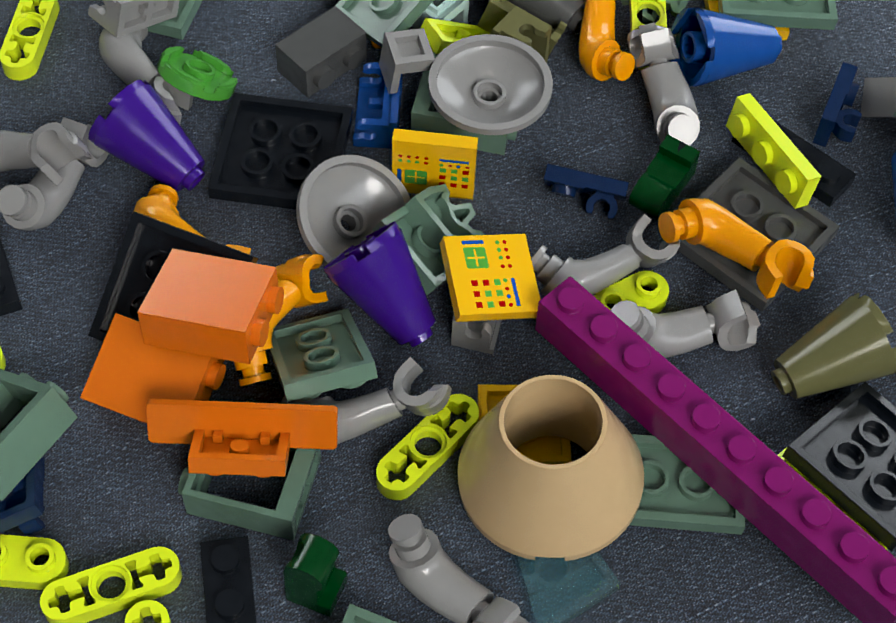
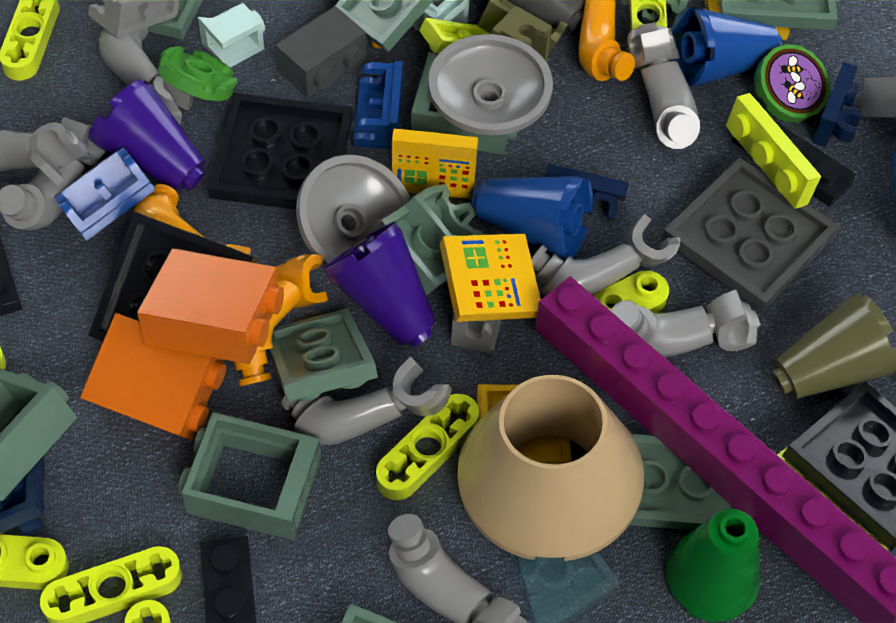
(104, 193): none -> hinge
(233, 34): none -> light aqua window
(241, 435): orange bracket -> none
(312, 575): dark green leg -> none
(404, 53): light grey panel -> none
(540, 207): none -> blue cone
(665, 177): dark green leg -> none
(717, 567): none -> green cone
(719, 230): light orange piece -> none
(792, 83): none -> tile

